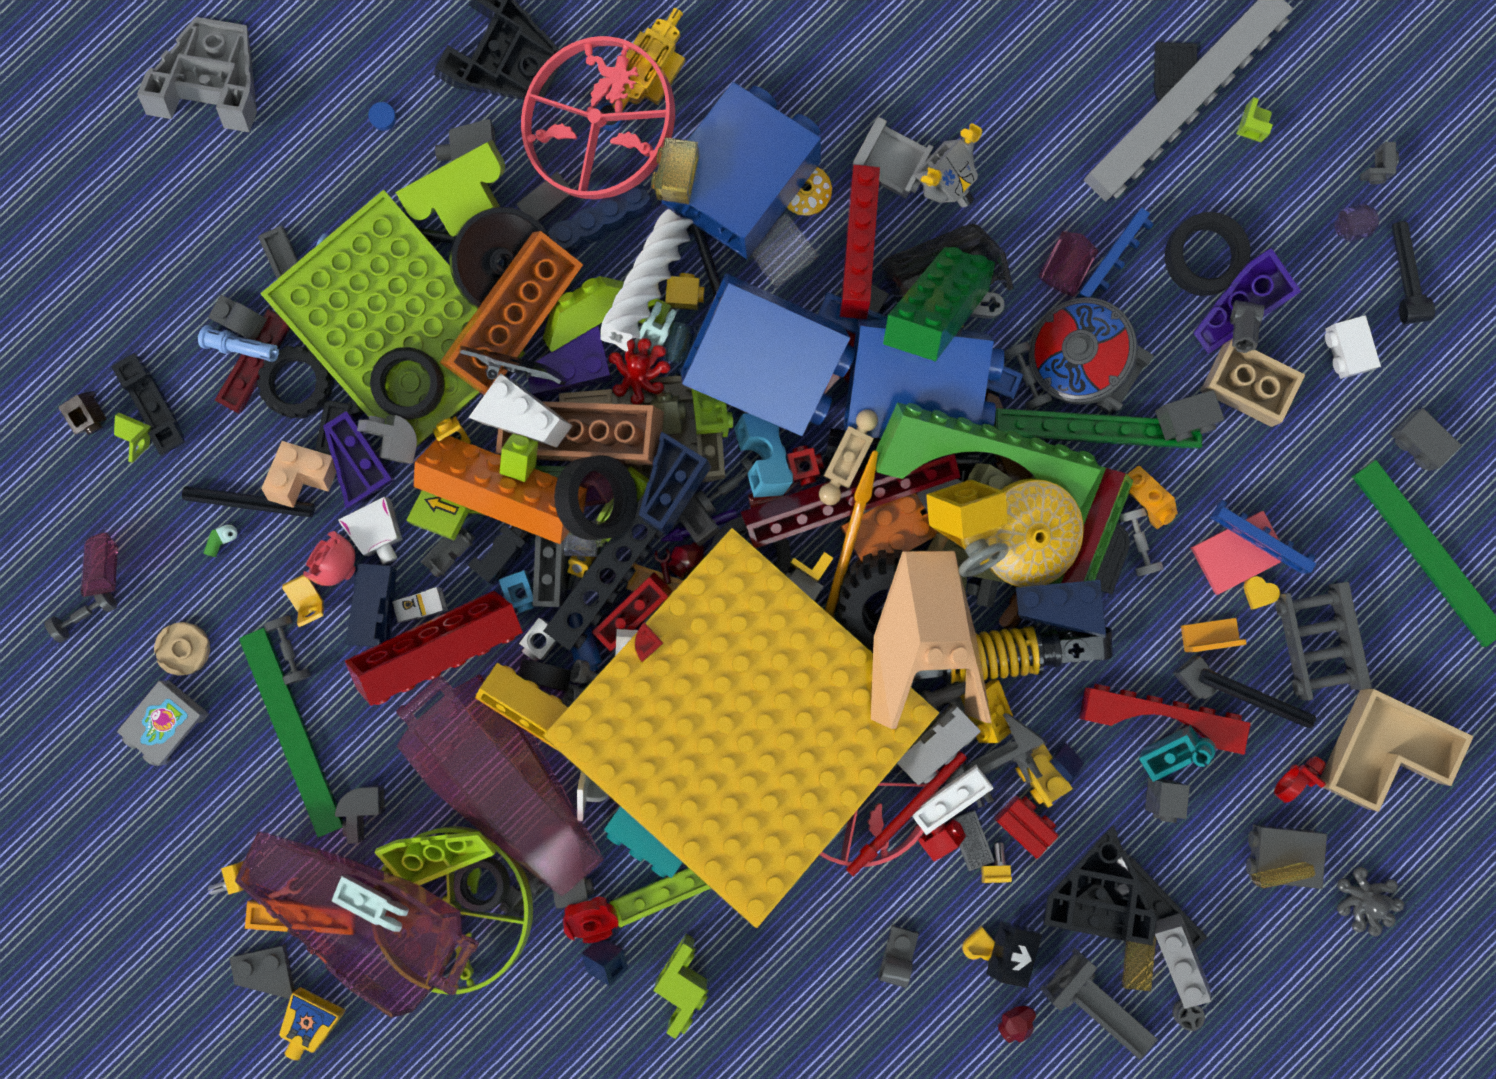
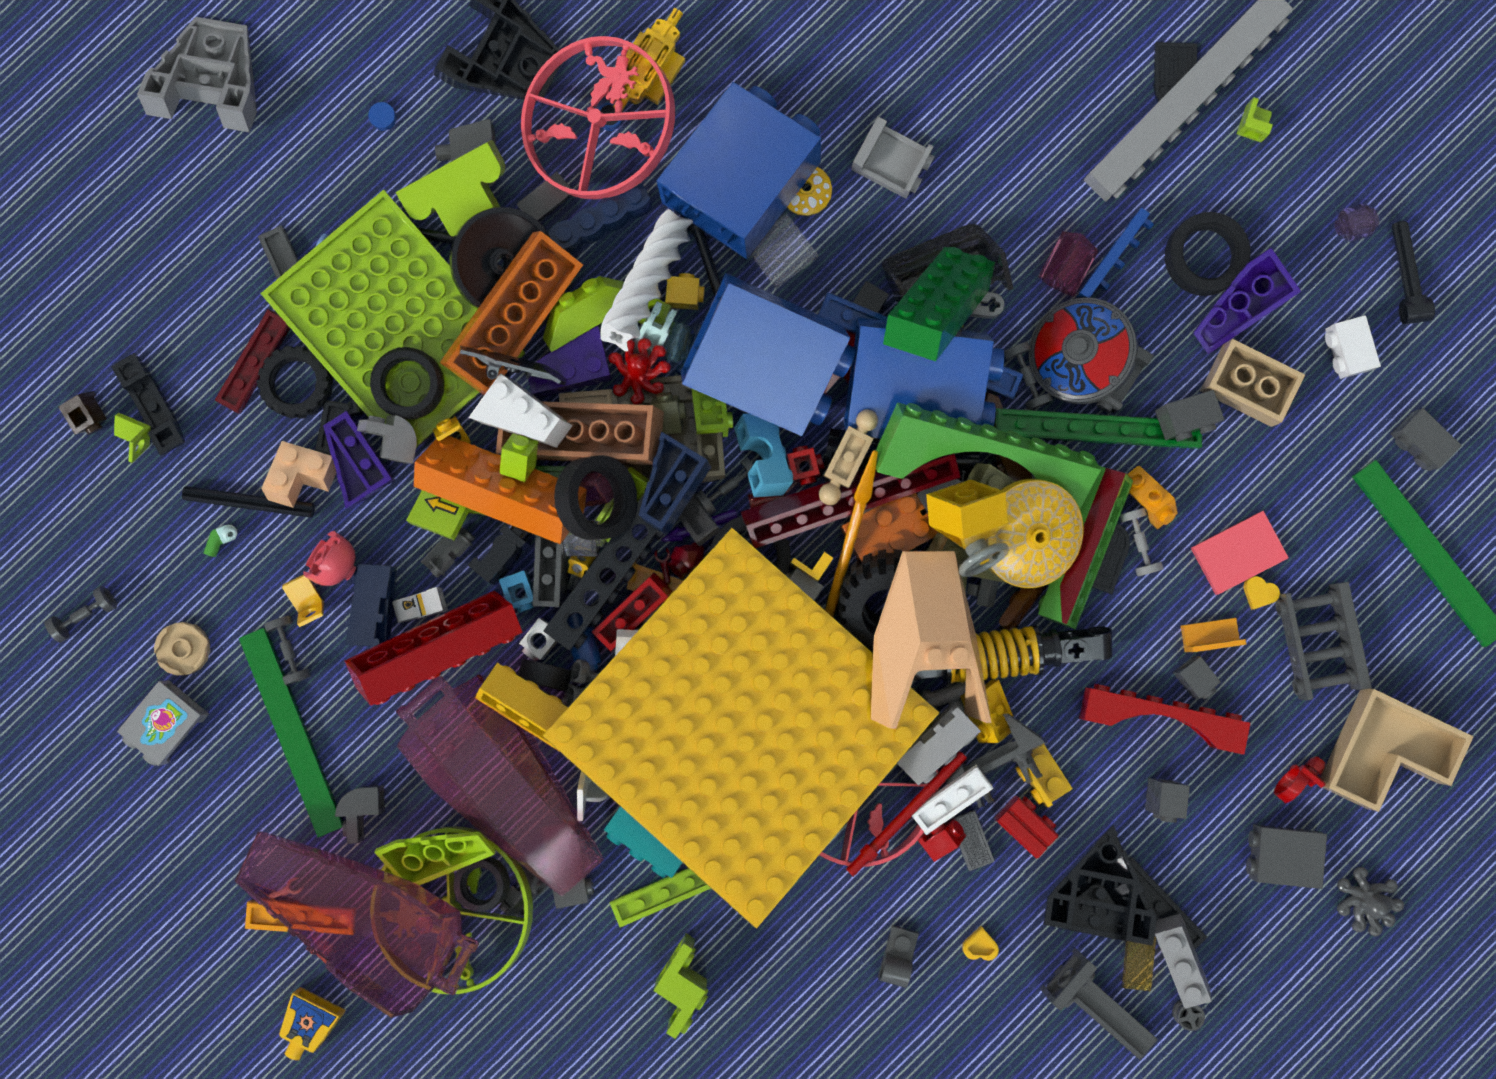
(99, 565): clear pink brick -> none
(228, 342): light blue pin -> none
(229, 873): yellow piece -> none
(237, 318): dark grey plate -> none
(264, 971): dark grey wing -> none
(368, 903): light aqua hinge -> none
(374, 529): white torso -> none
(578, 918): red plate -> none
(605, 961): dark blue panel -> none
(646, 642): red tile -> none
(676, 170): clear yellow brick -> none
(860, 242): red brick -> none
(951, 169): light grey torso -> none
(1000, 872): yellow piece -> none
(1014, 954): black brick -> none
(1017, 1024): dark red rock -> none
(1064, 605): dark blue wedge -> none
(1066, 762): dark blue tile -> none
(1176, 752): teal hinge -> none
(1246, 321): dark grey piece -> none
(1257, 698): black axle -> none
(1262, 539): blue hinge -> none
(1283, 875): clear yellow tile -> none
(1385, 164): dark grey bracket -> none

